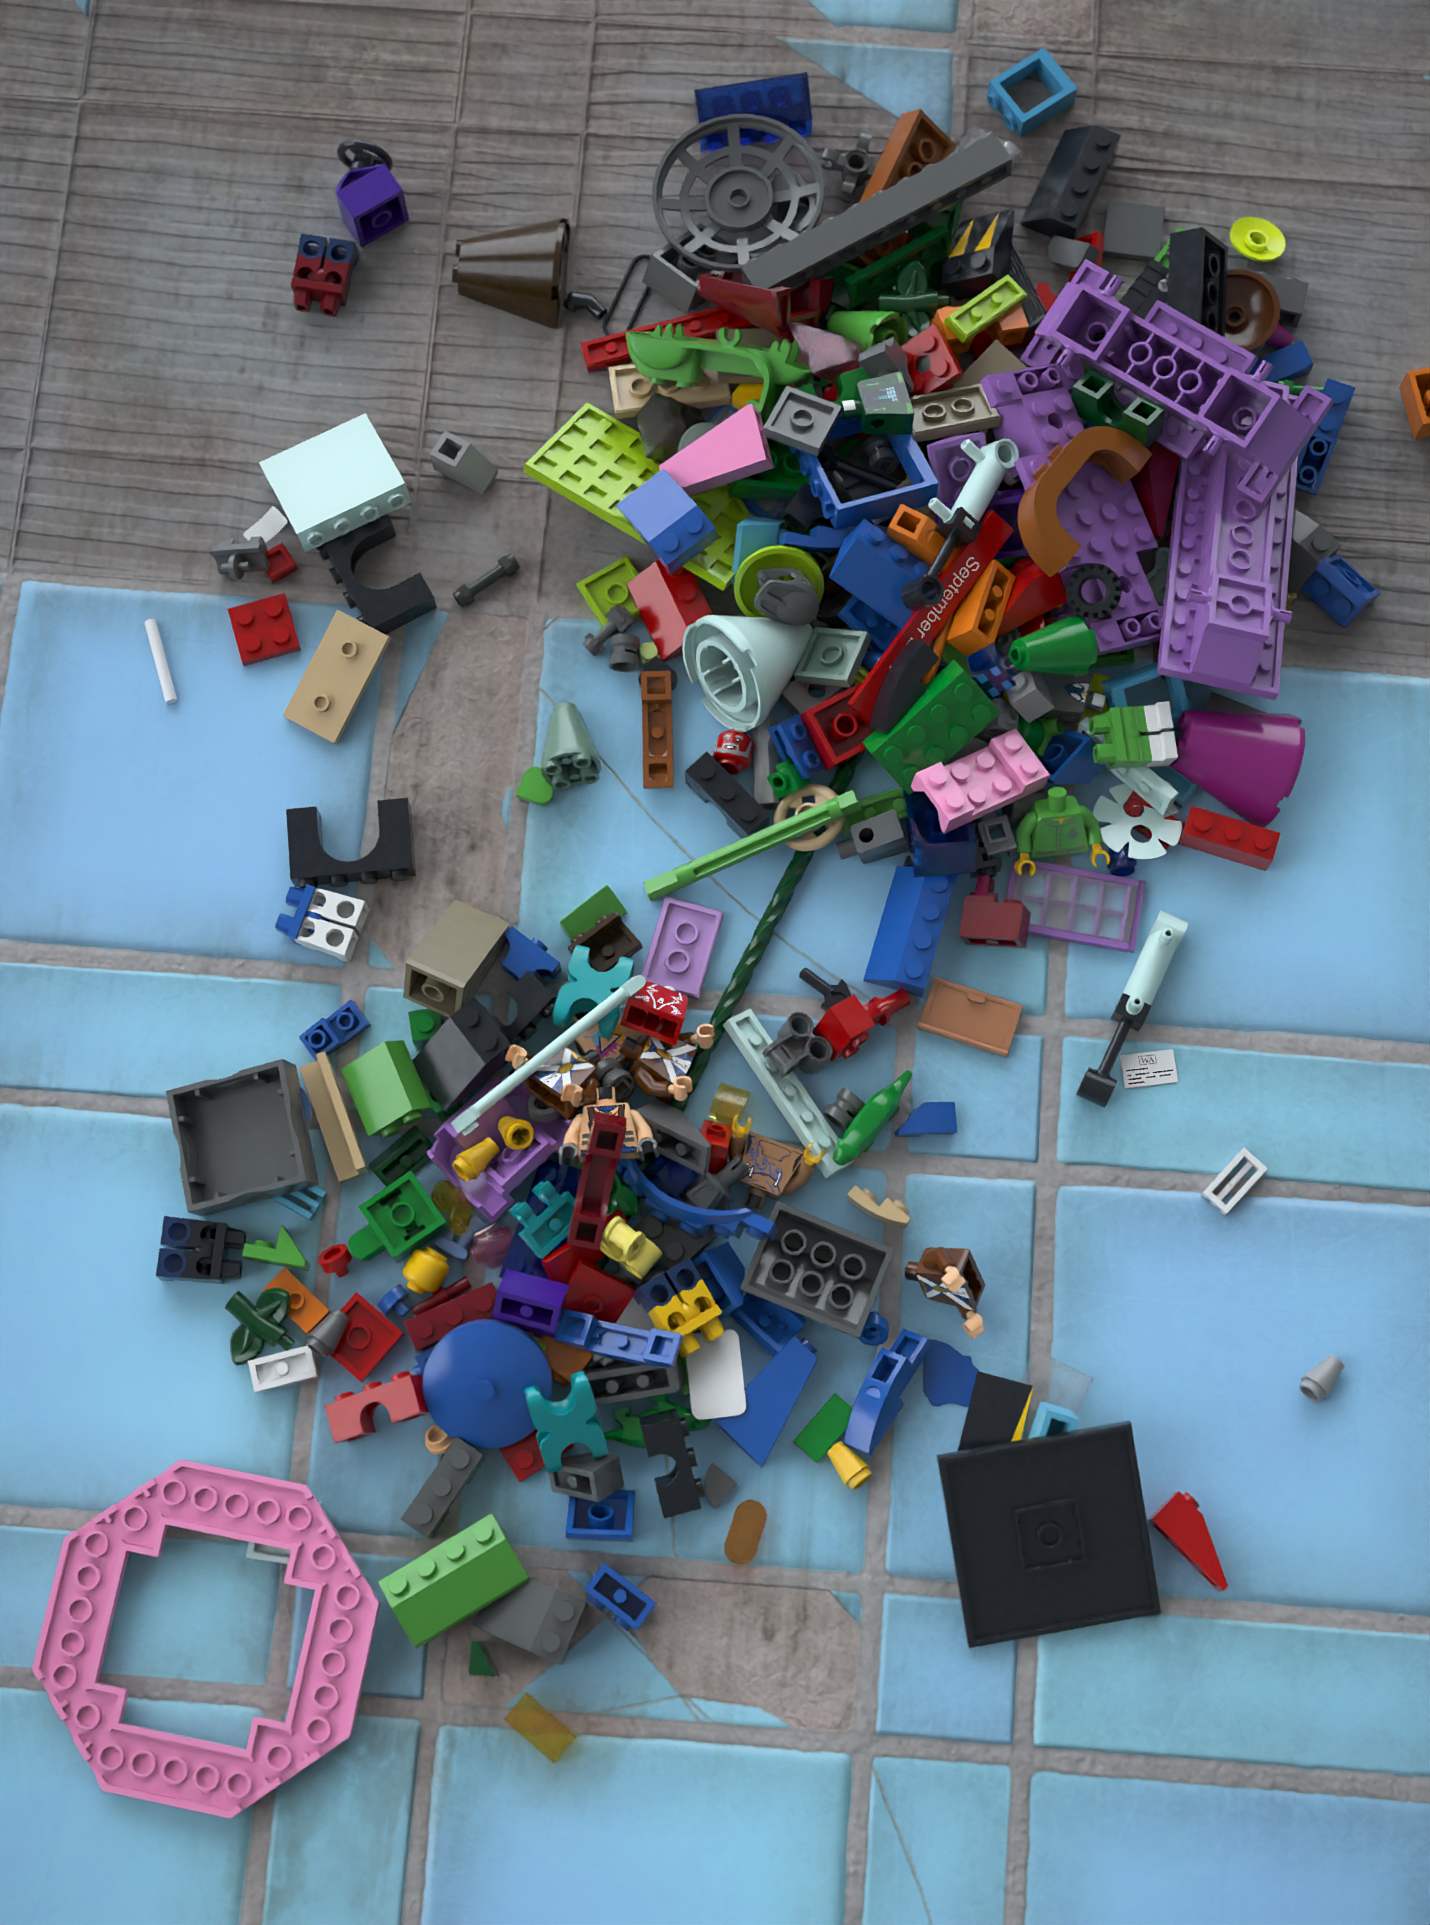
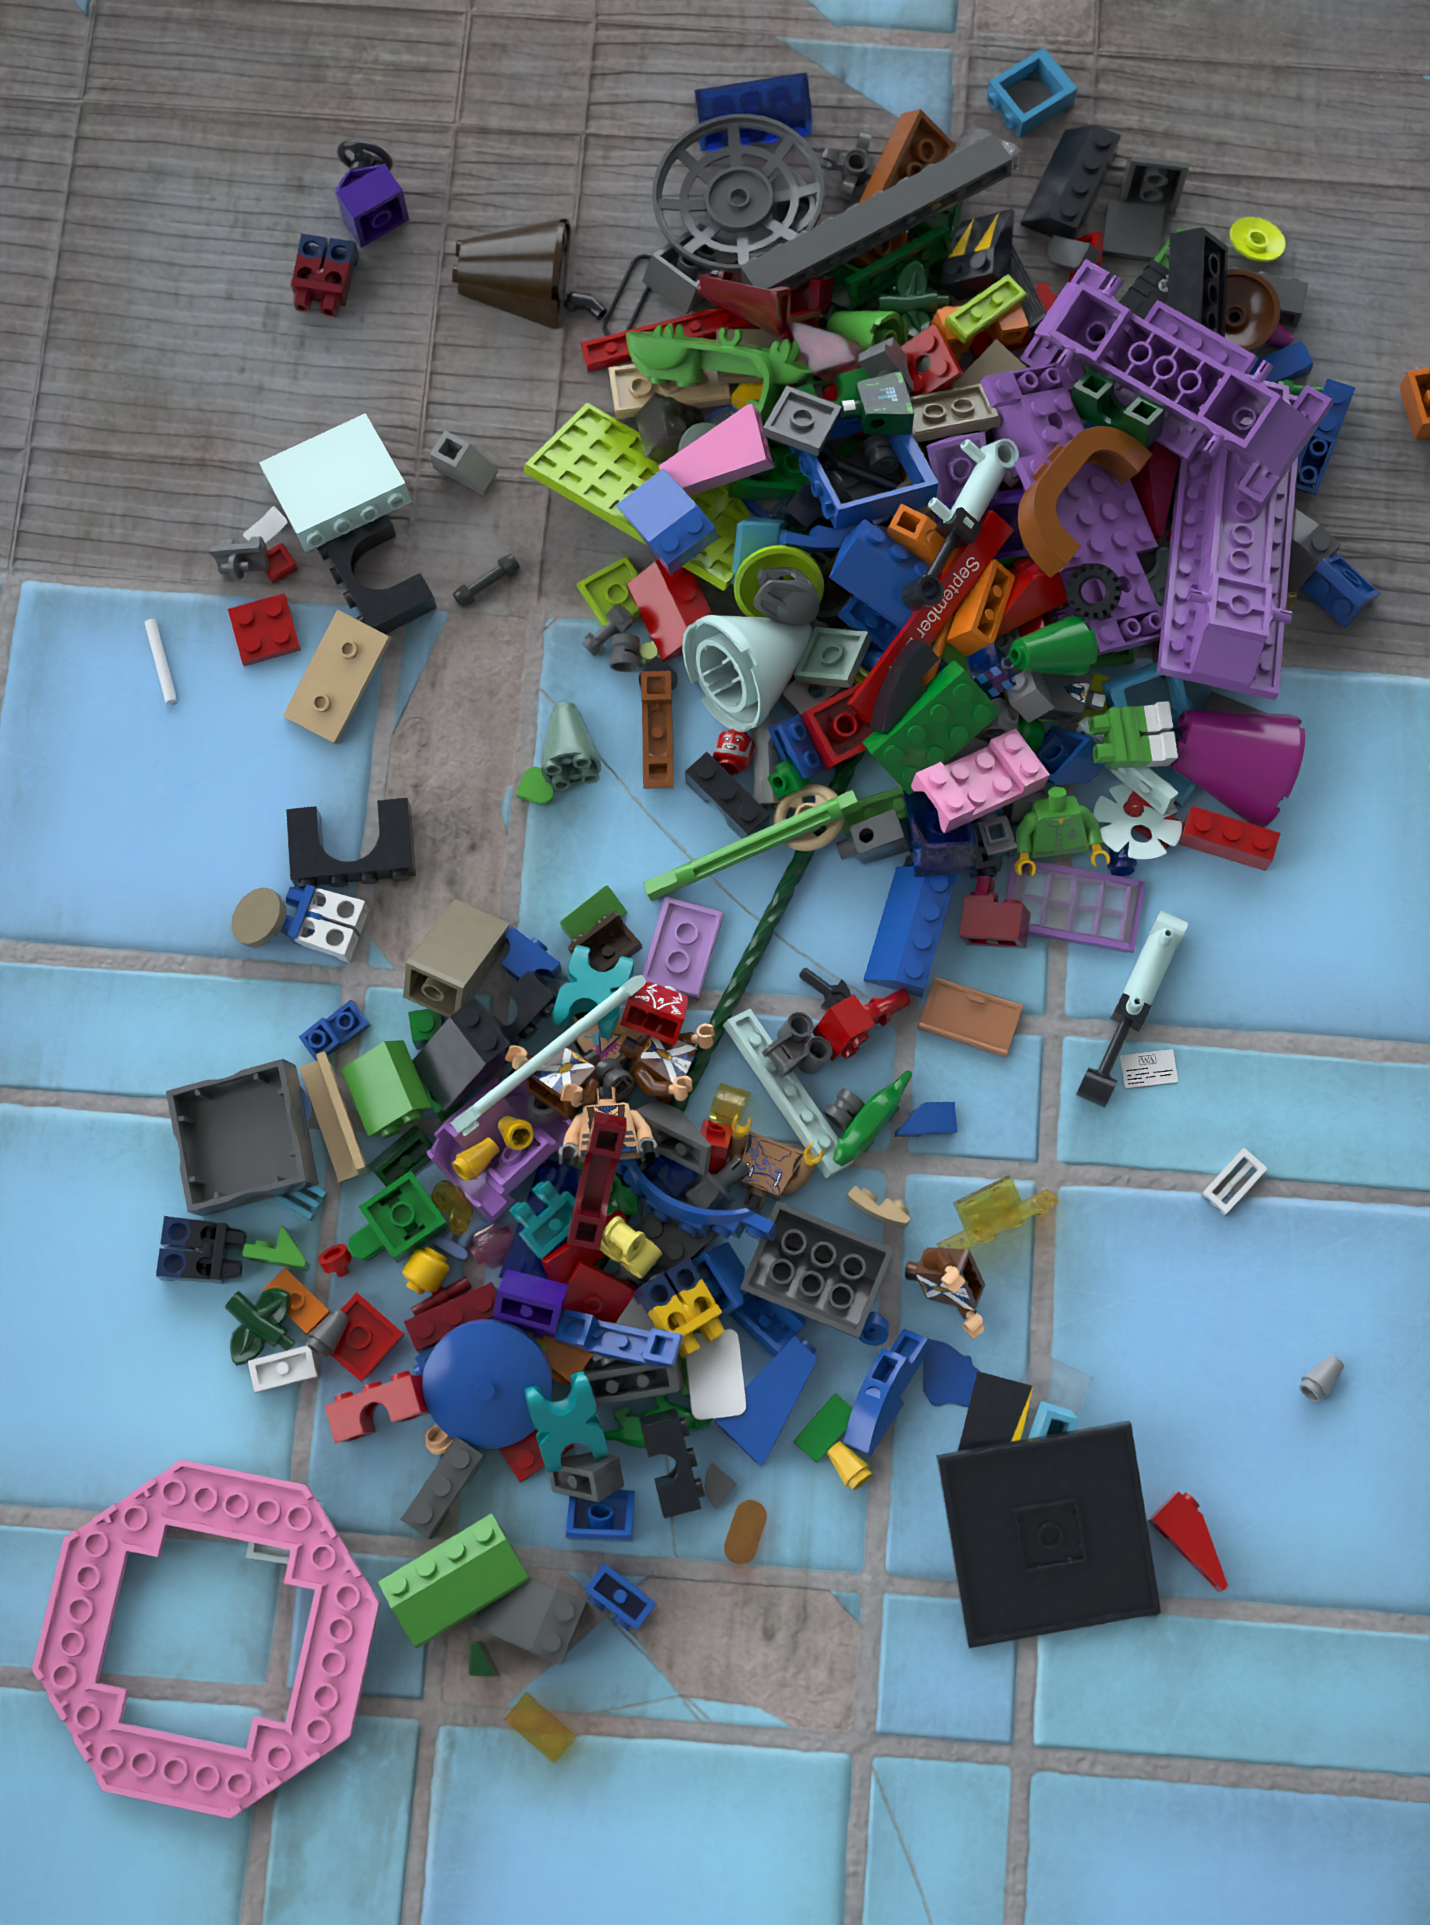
(258, 917): none -> dark tan tile
(395, 1302): blue tile -> none
(994, 1210): none -> clear yellow bracket
(1051, 729): bright green hand -> none
(1153, 182): none -> dark grey slope

